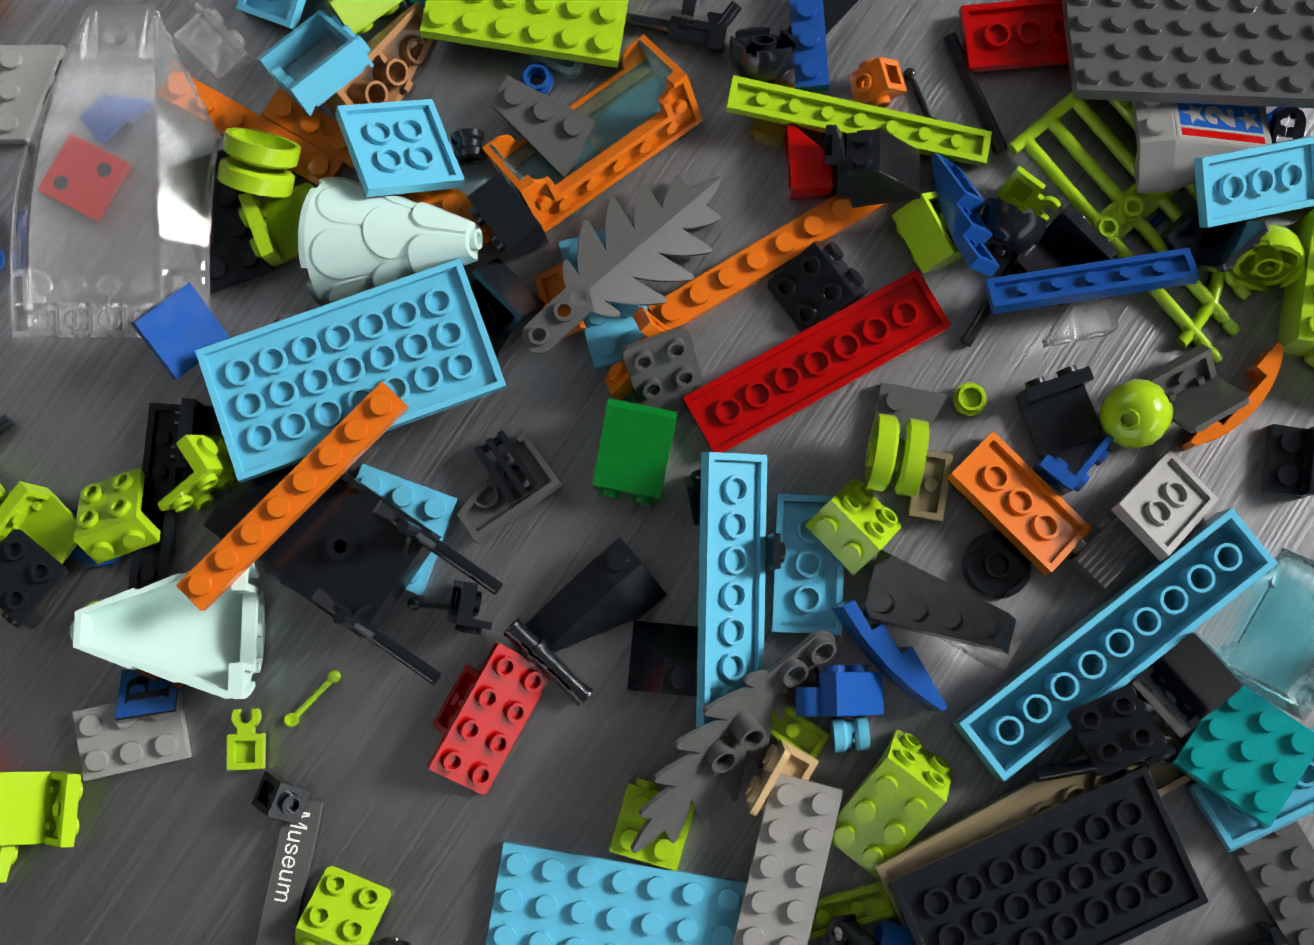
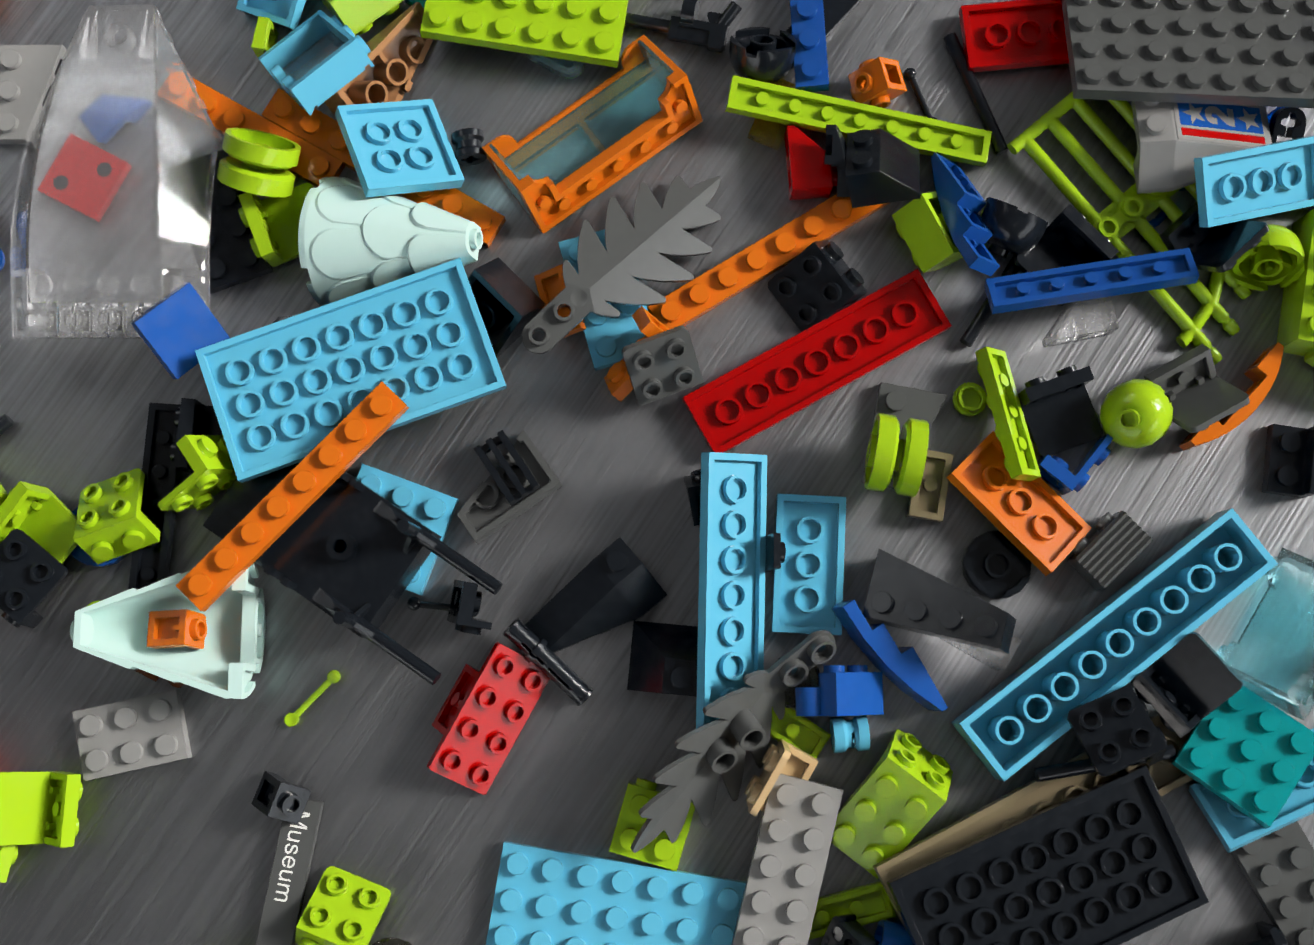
(144, 697): blue piece -> none
(176, 629): none -> orange bracket
(213, 44): clear bracket -> none
(246, 748): lime plate -> none
(264, 36): none -> lime tile
(507, 217): black slope -> none
(537, 71): blue plate -> none
(546, 124): dark grey wing -> none
(634, 451): green slope -> none
(854, 525): lime bracket -> none
(1007, 414): none -> lime plate
(1025, 192): lime plate -> none
(1165, 505): light grey plate -> none

